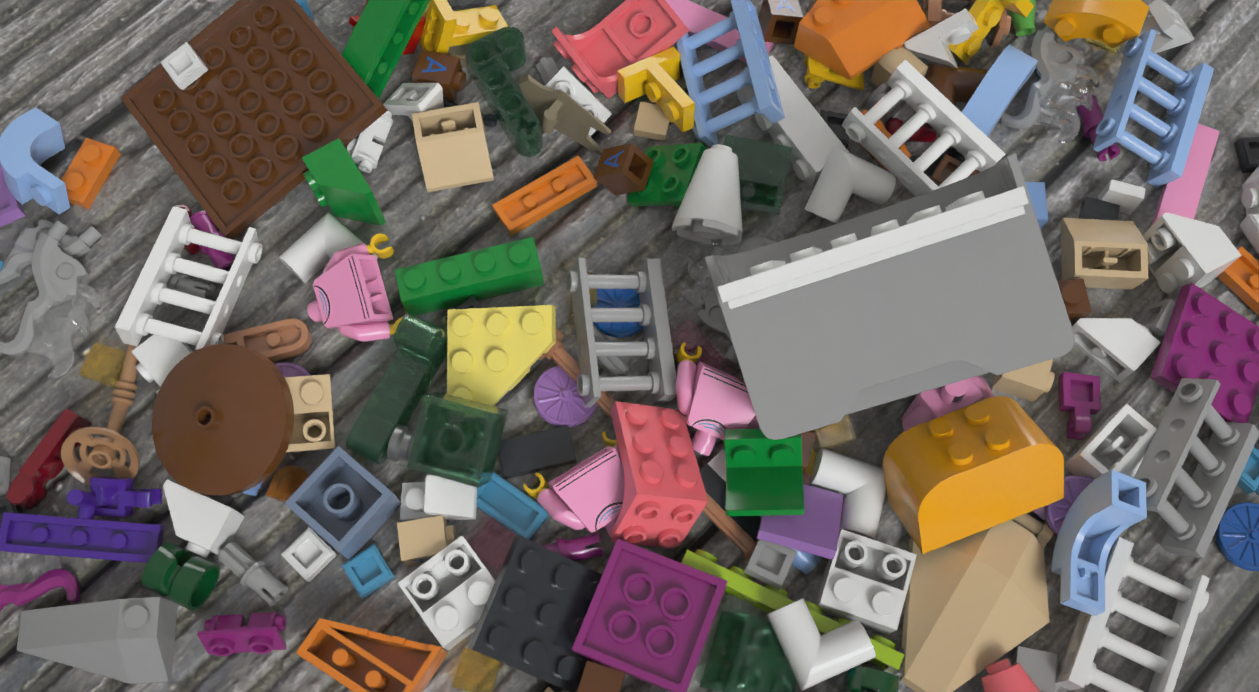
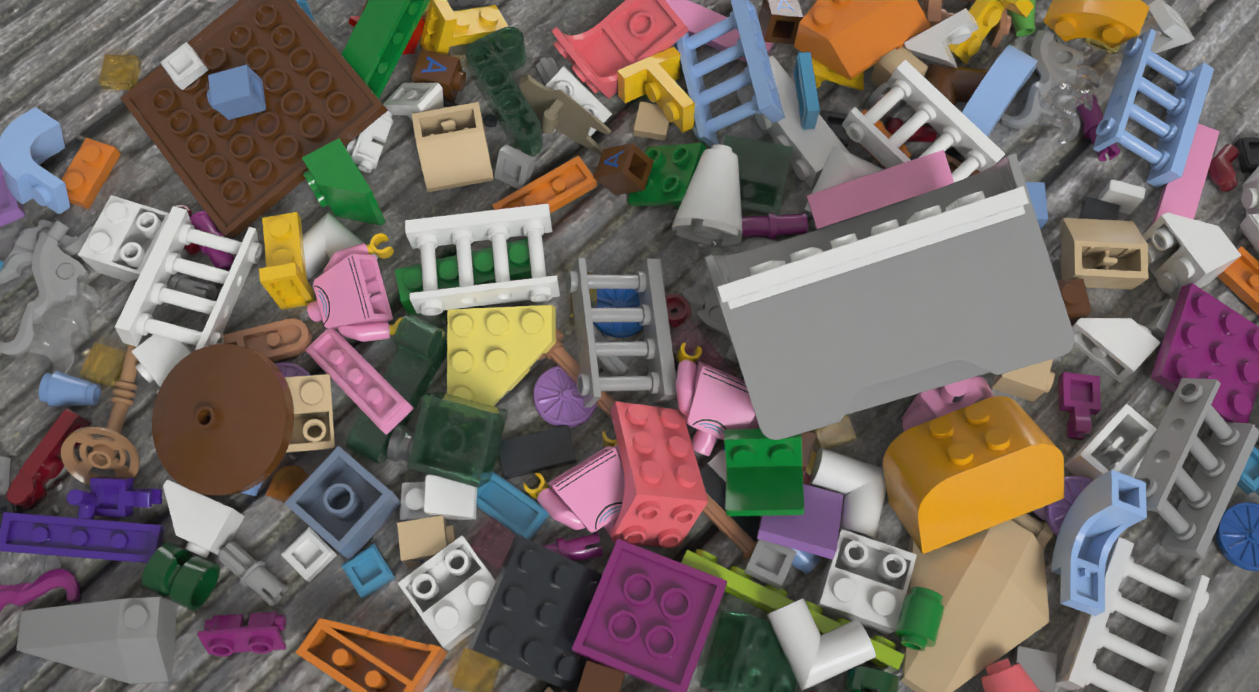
(67, 390): none -> medium blue cone
(120, 72): none -> clear yellow plate
(123, 238): none -> white slope
(236, 92): none -> medium blue brick
(285, 262): none -> yellow bracket
(359, 380): none -> bright pink tile
(479, 226): none -> white fence
(514, 167): none -> light grey tile
(684, 310): none -> dark red plate
(774, 225): none -> magenta pin
(806, 91): none -> dark azure tile
(880, 189): none -> bright pink tile
(920, 618): none -> green brick
(1222, 171): none -> dark red arm

